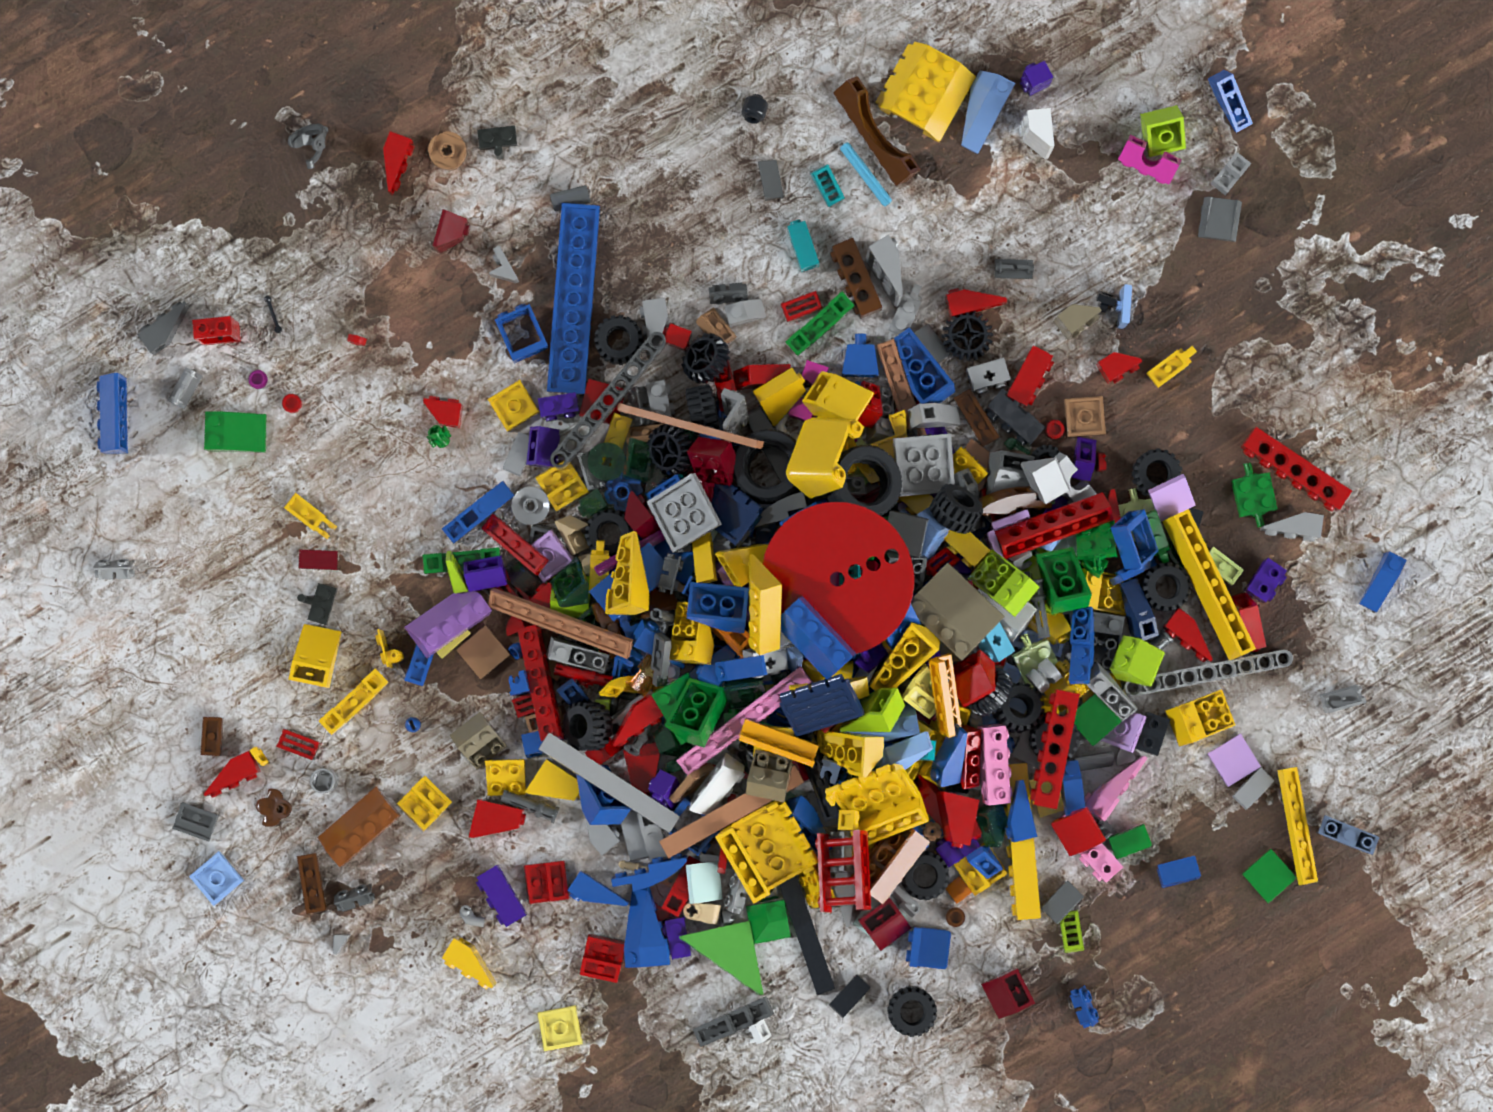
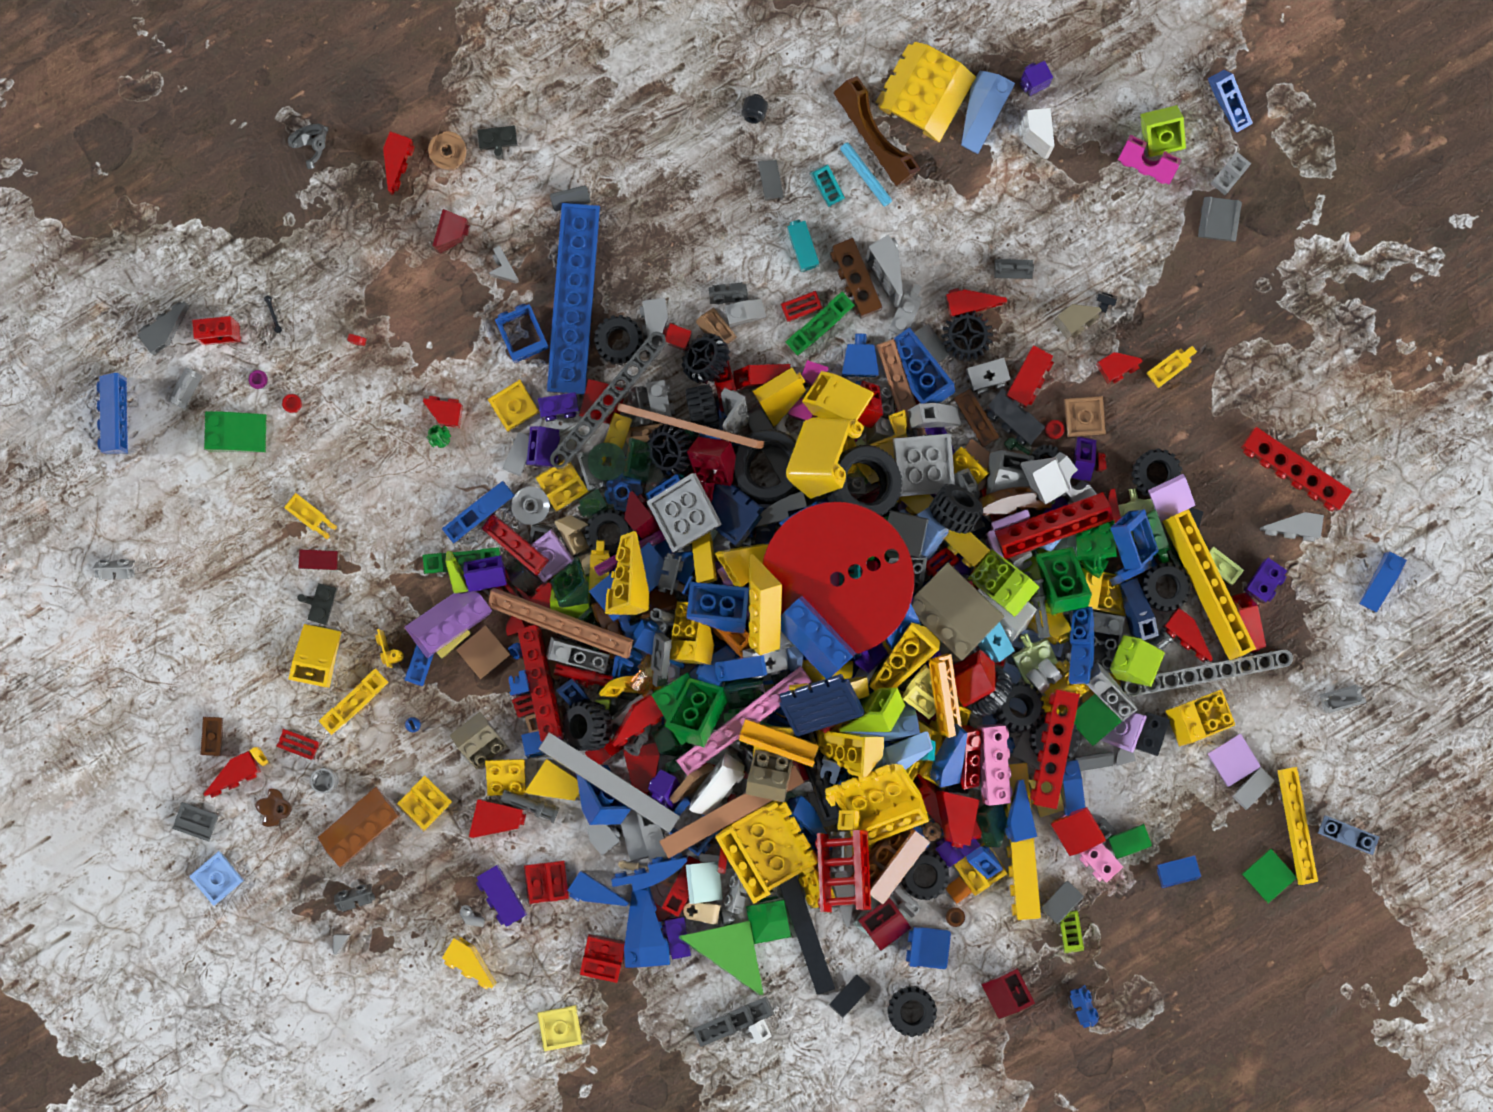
(311, 883): reddish brown plate -> none
(1104, 798): bright pink wedge -> none
(1124, 306): light blue plate -> none
(1254, 494): green plate -> none

